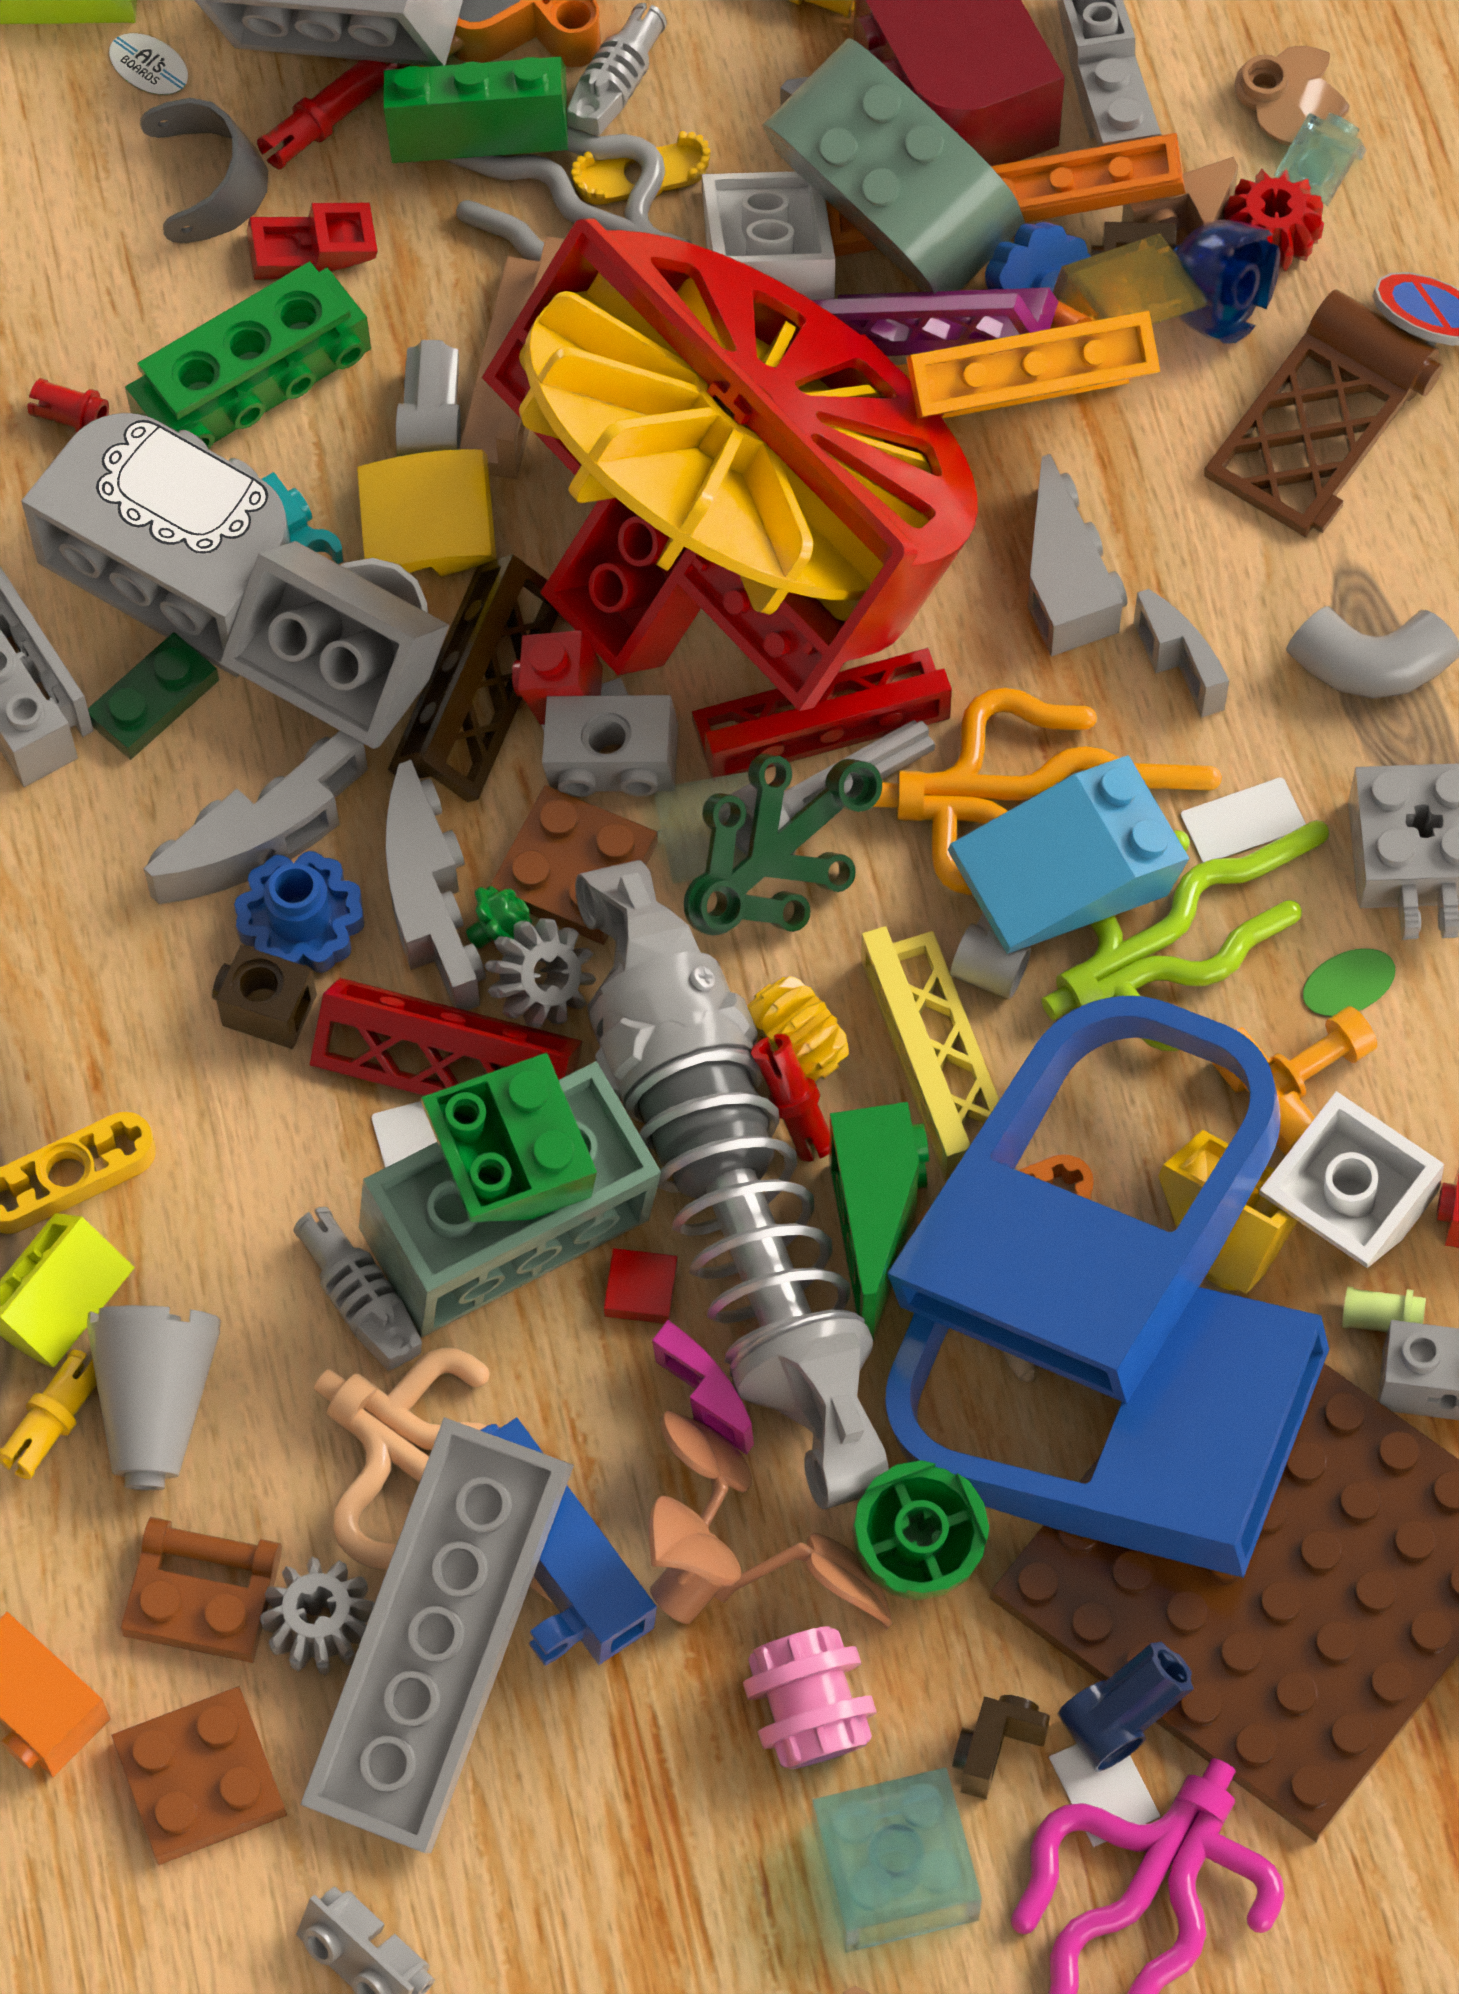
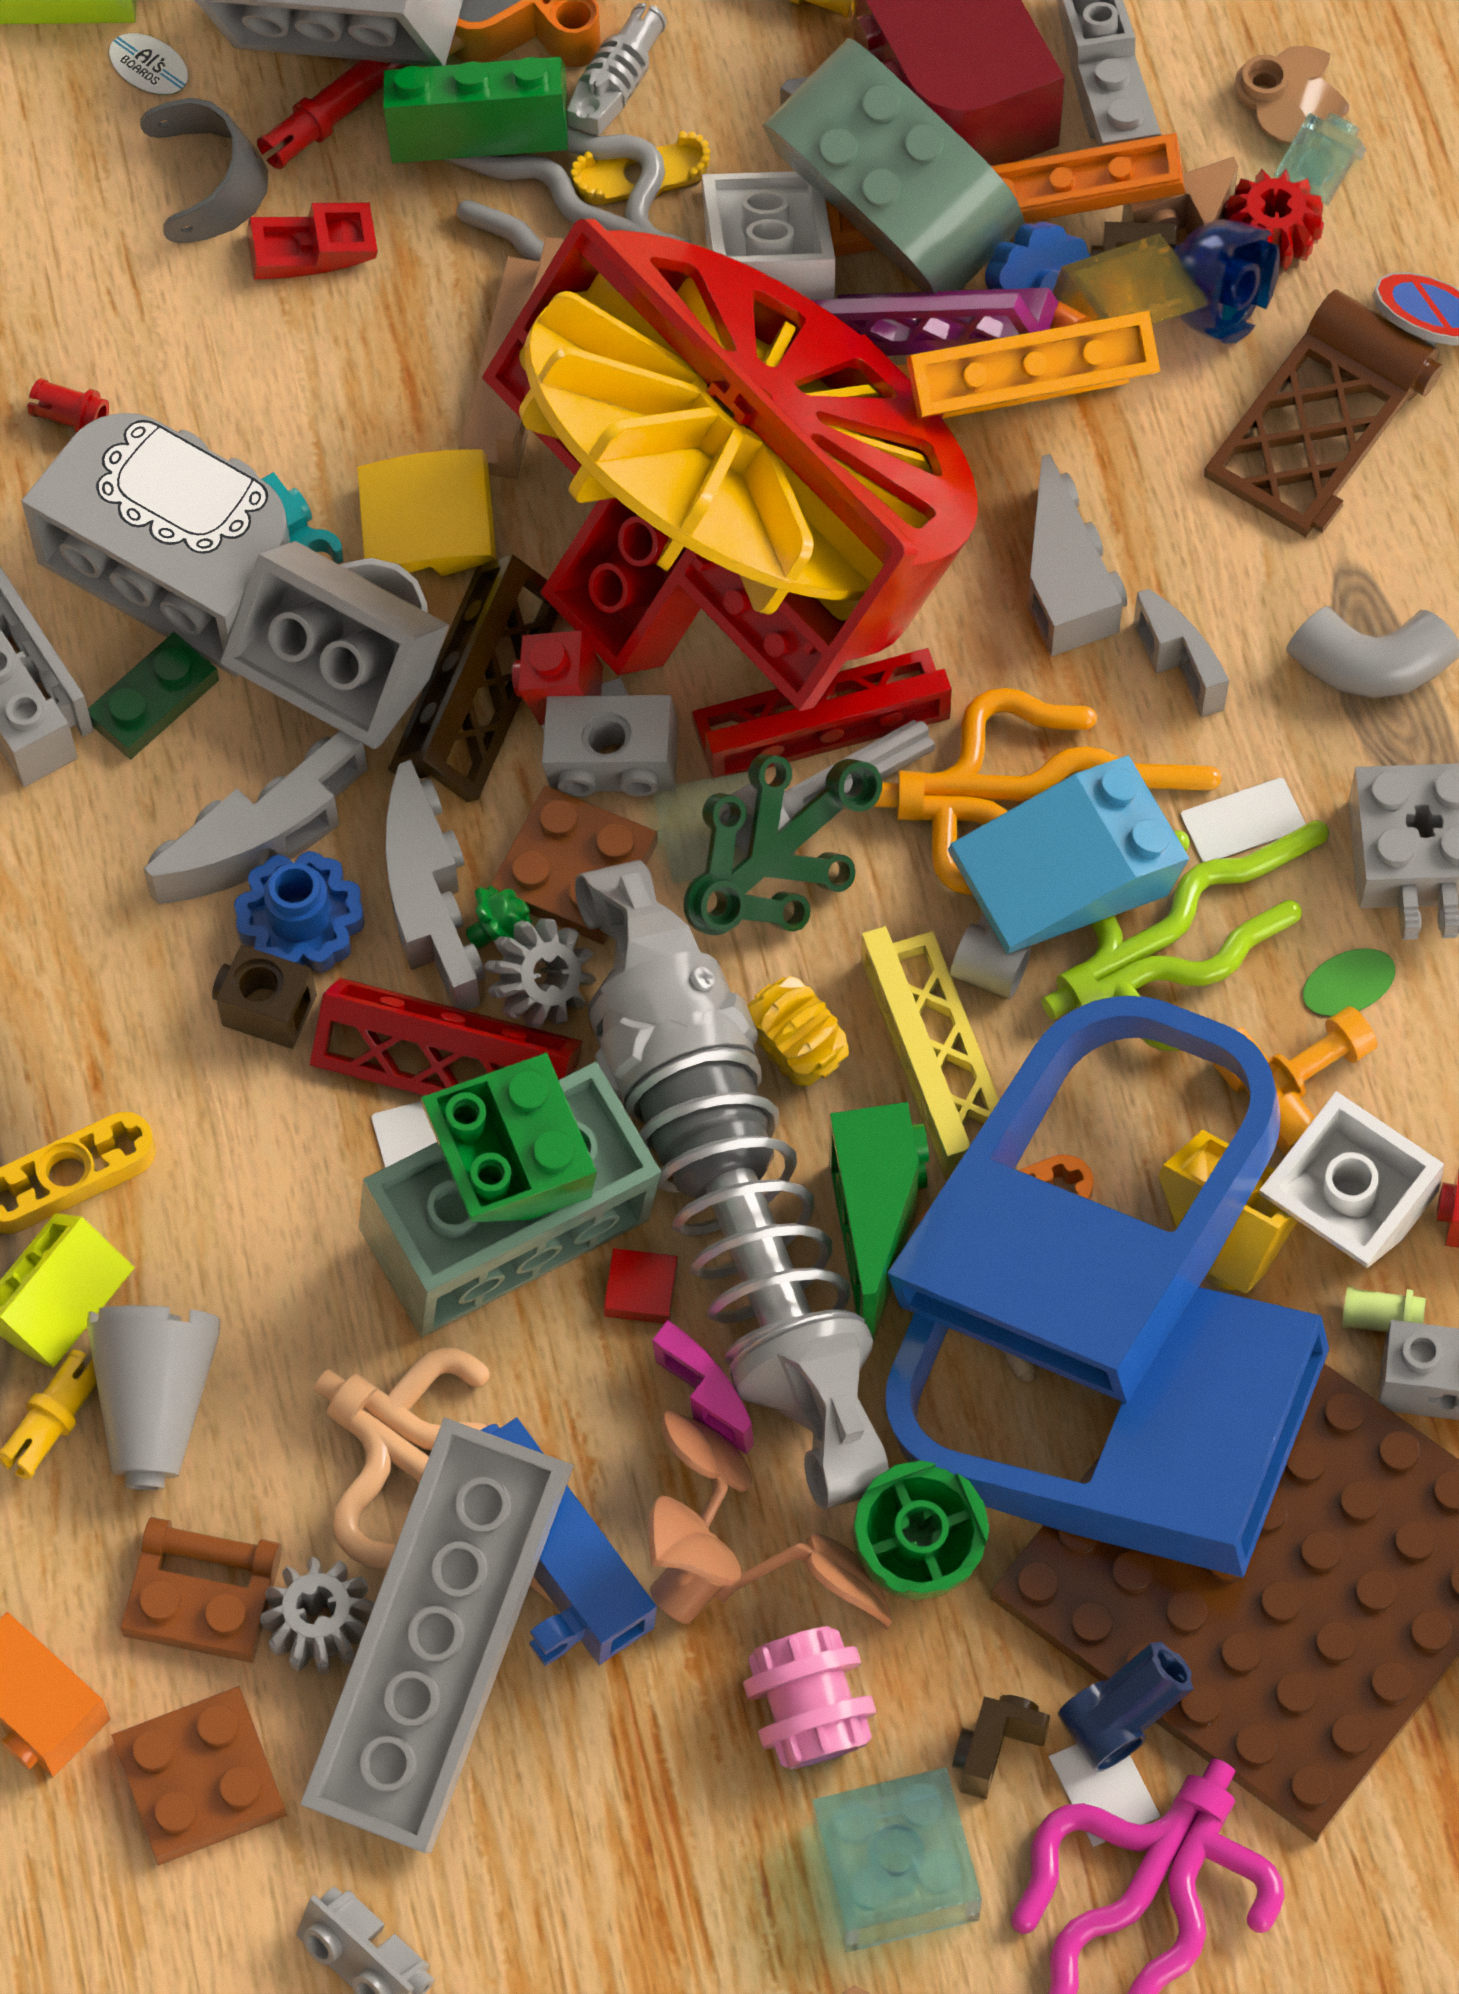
(252, 356): green brick -> none
(360, 1291): light grey hinge -> none
(430, 409): light grey piece -> none
(793, 1096): red pin -> none

